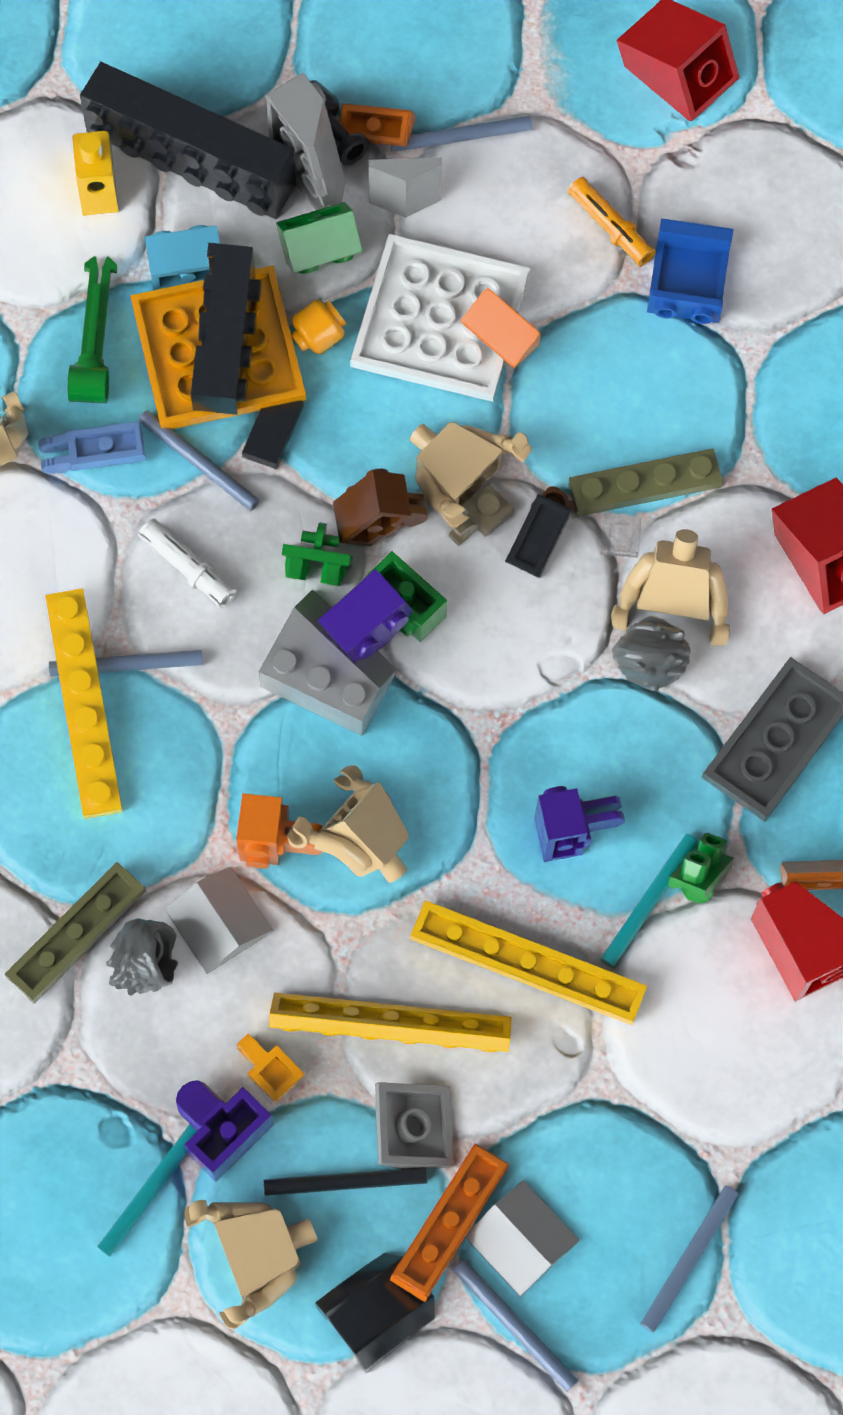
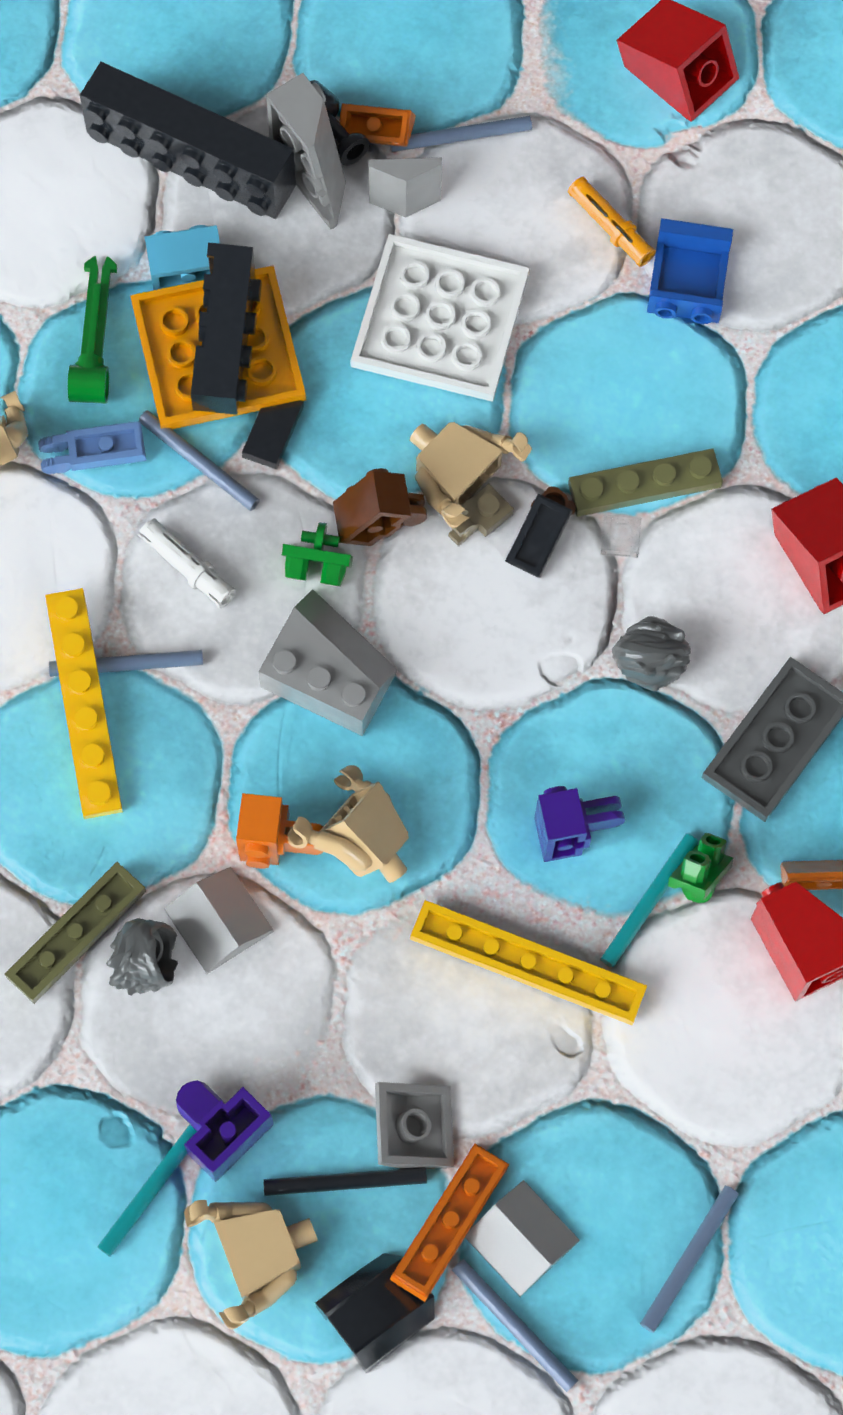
(95, 164): yellow torso -> none
(272, 1071): light orange plate -> none
(318, 326): light orange head -> none
(319, 238): brick -> none
(366, 617): dark purple brick -> none
(390, 1022): yellow plate -> none
(426, 603): green brick -> none
(501, 328): slope -> none
(677, 582): tan torso -> none

